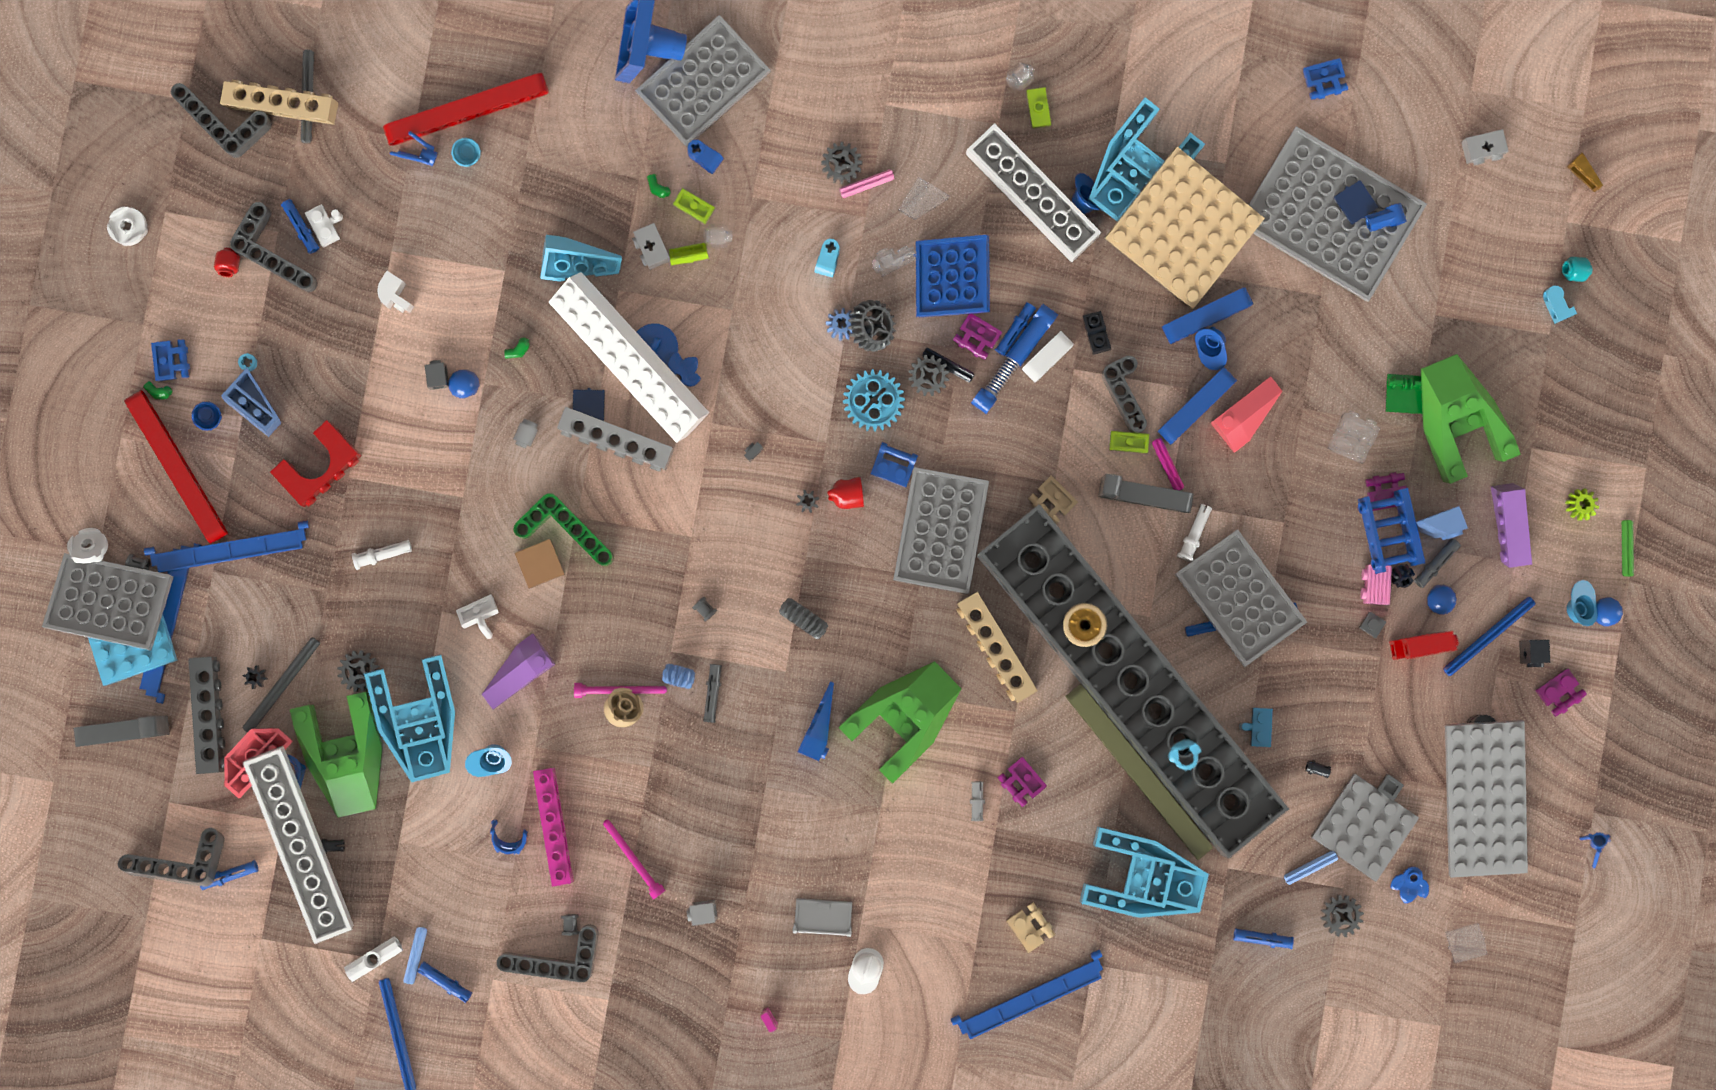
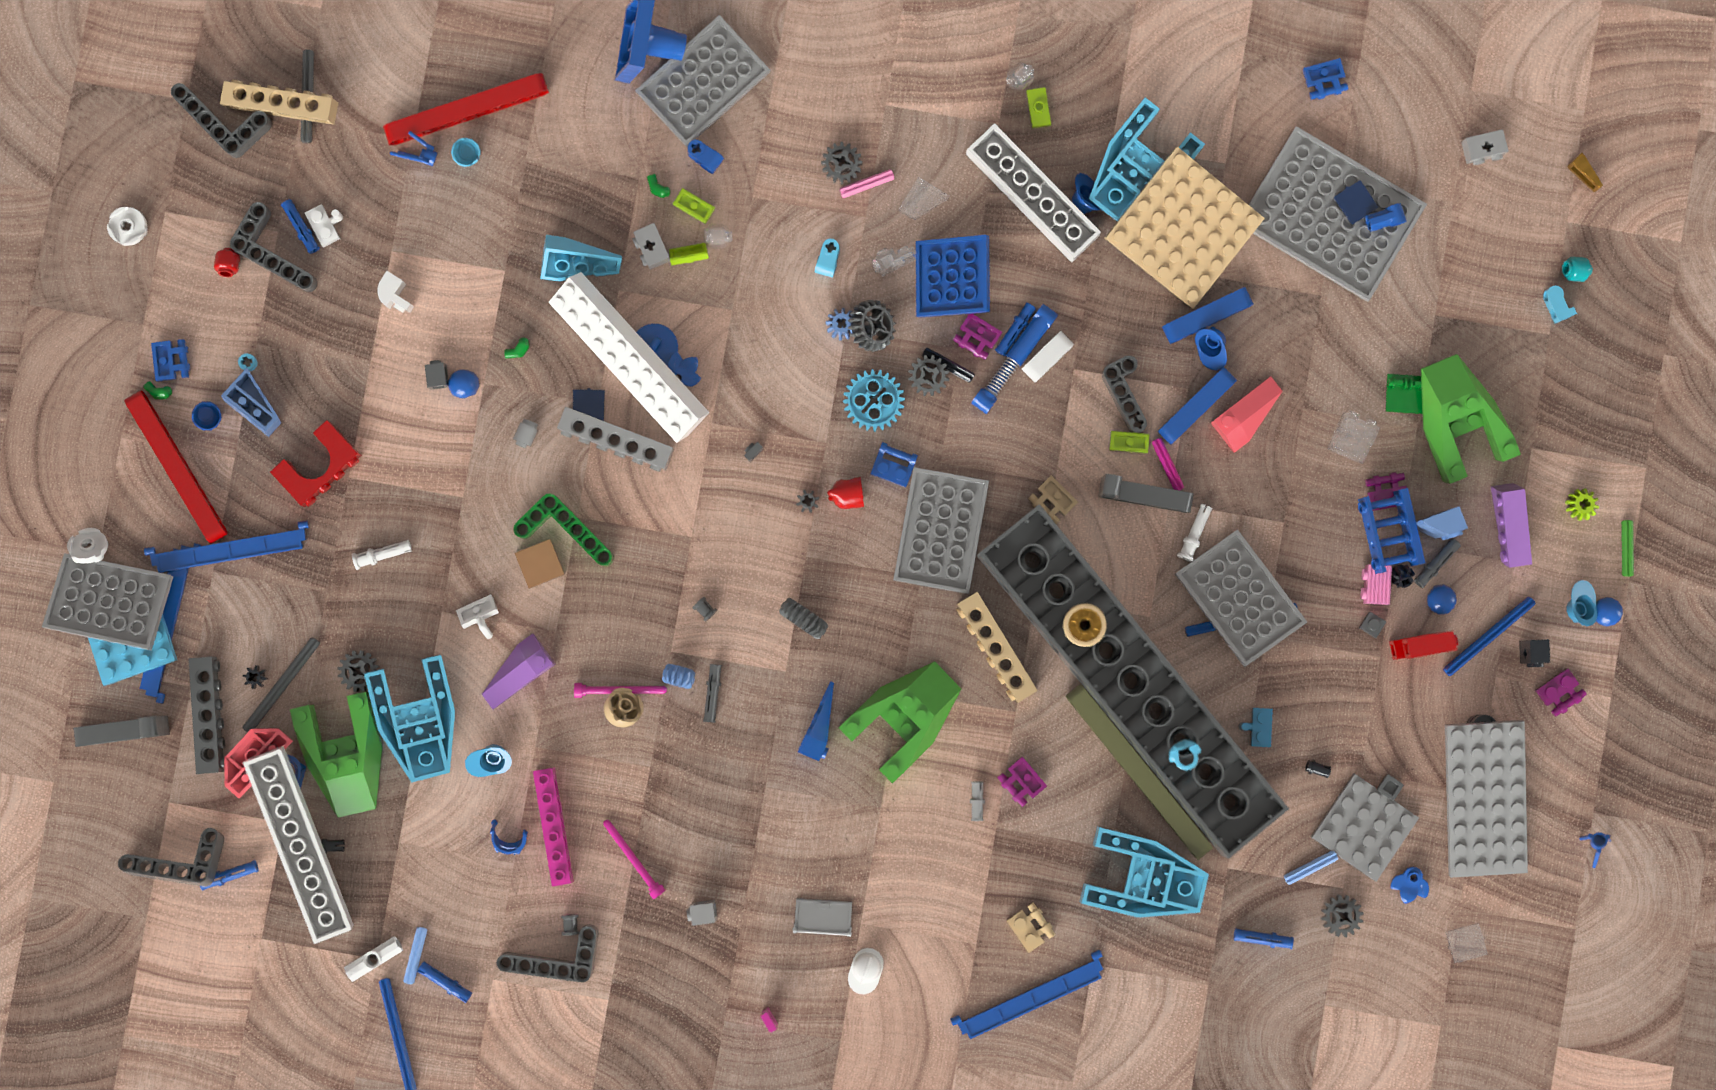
(136, 562): dark grey bush -> none
(1096, 332): black slope -> none

